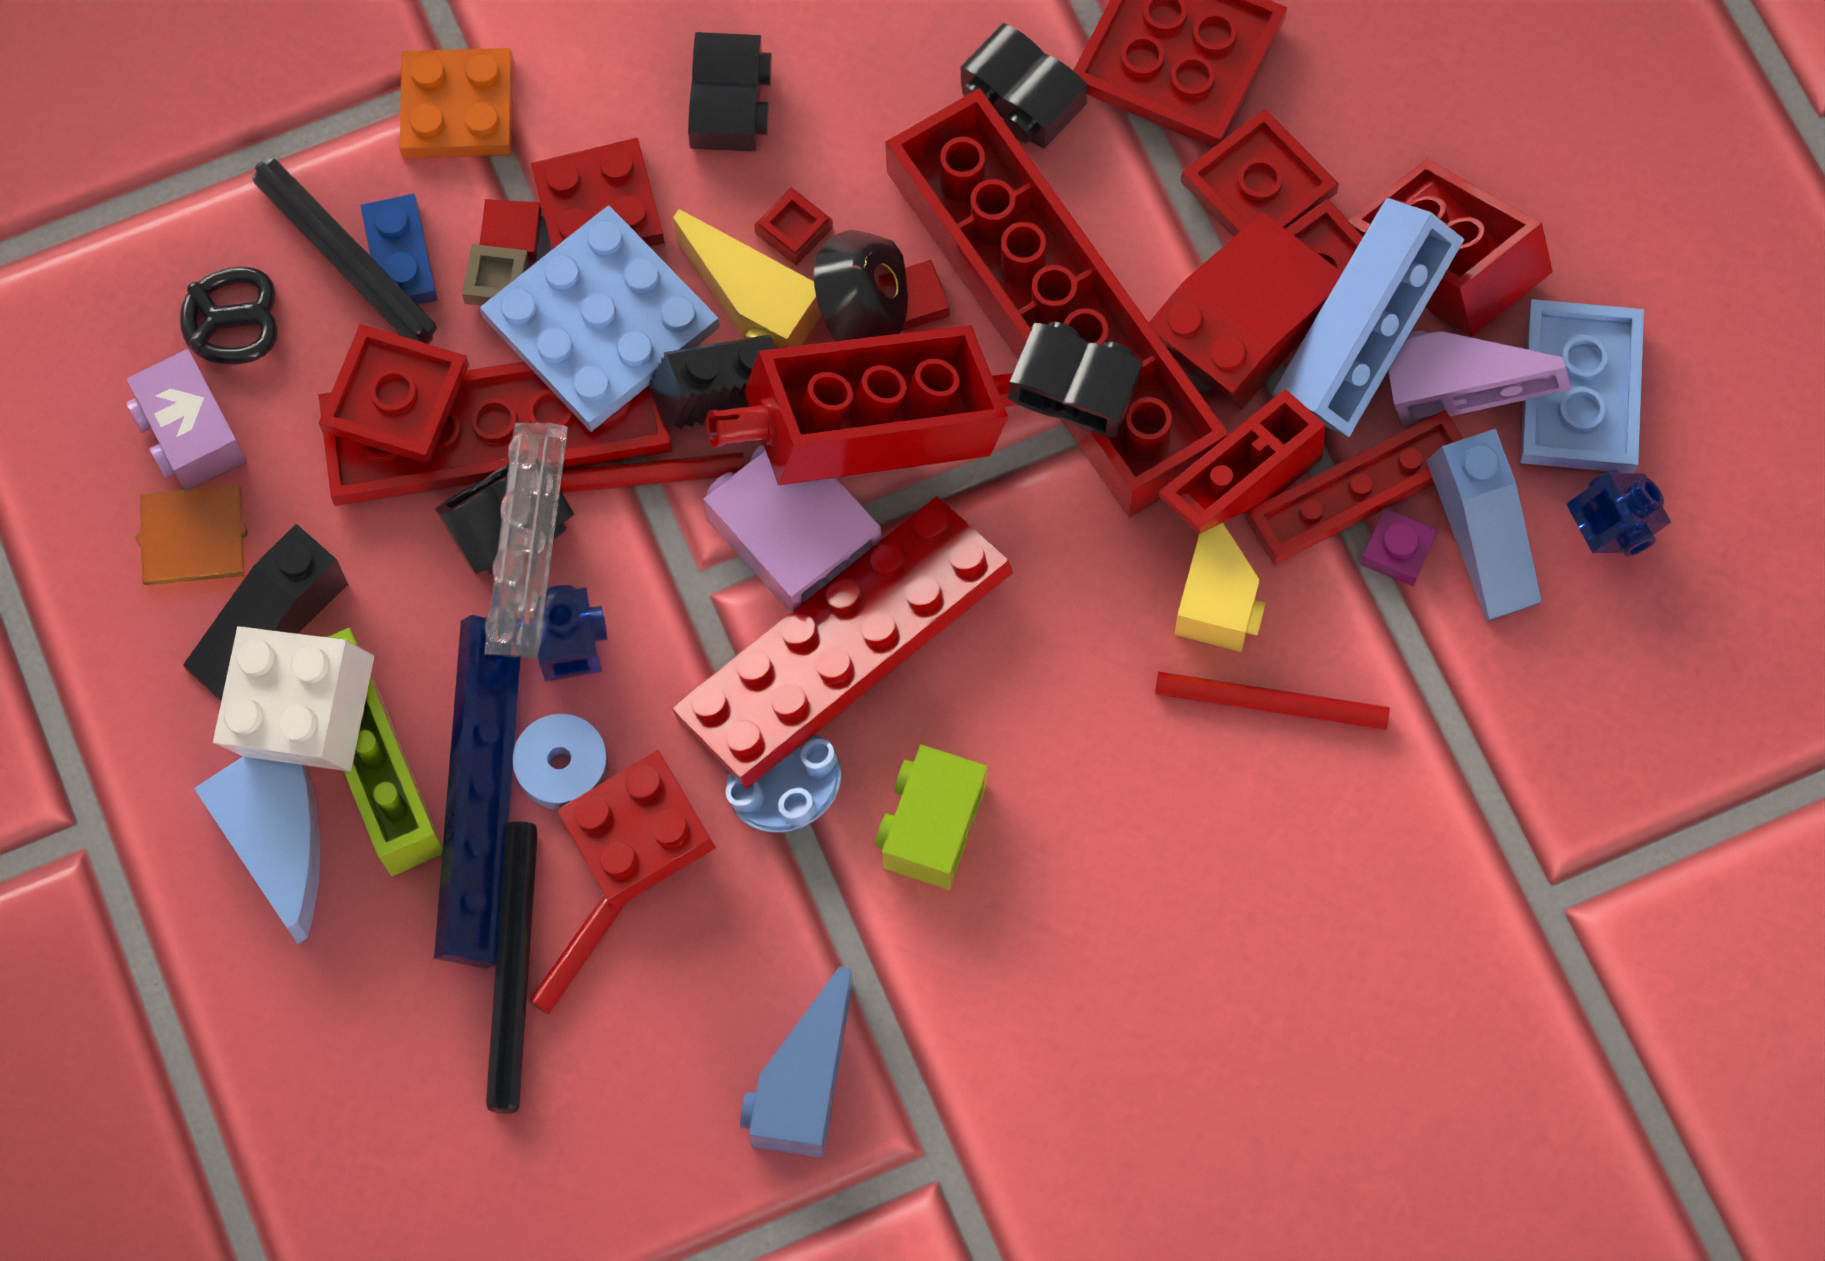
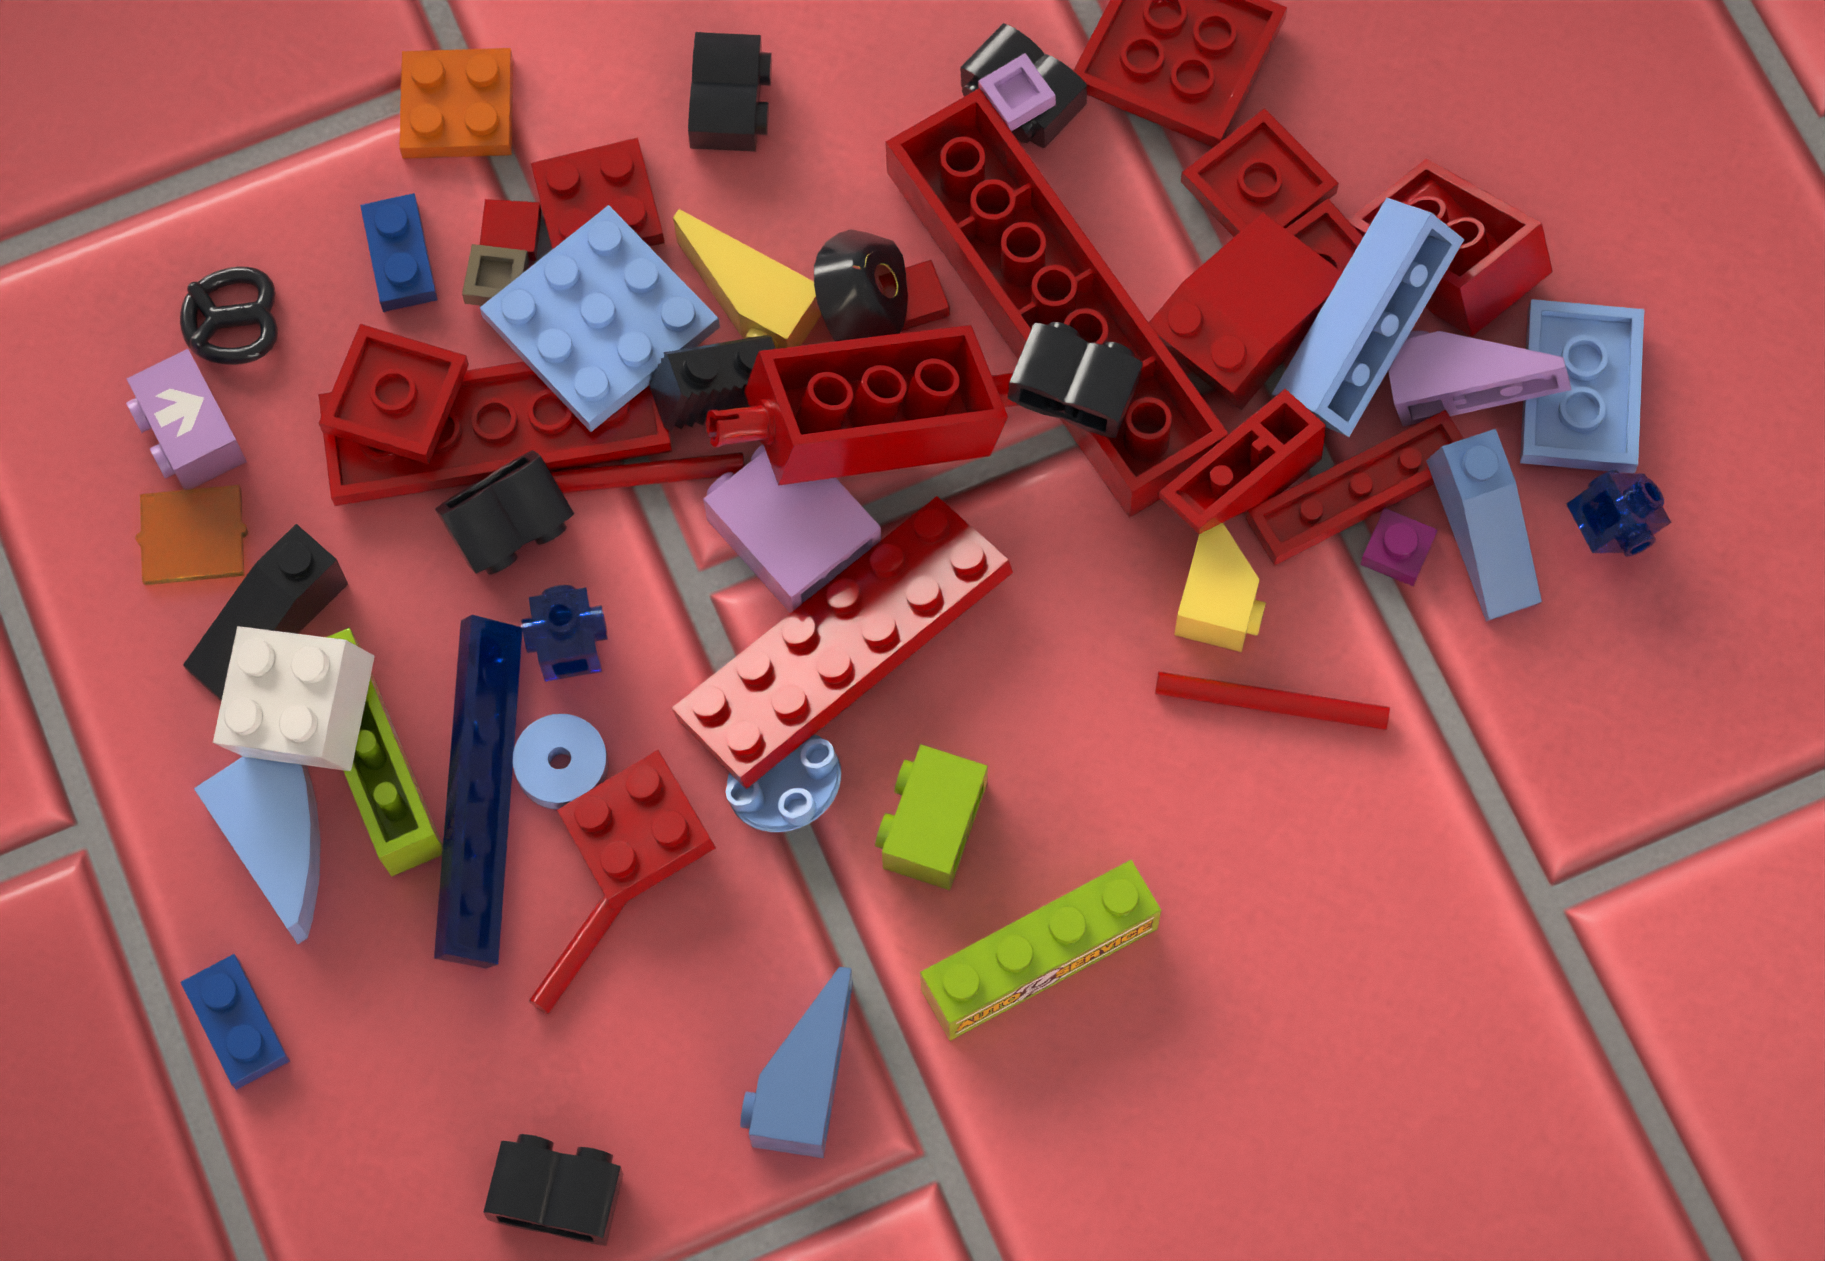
(235, 1021): none -> blue plate
(343, 252): black axle -> none
(512, 967): black axle -> none
(525, 540): clear plate -> none
(554, 1190): none -> black brick
(793, 226): red tile -> none
(1018, 92): none -> lavender plate
(1040, 950): none -> lime brick

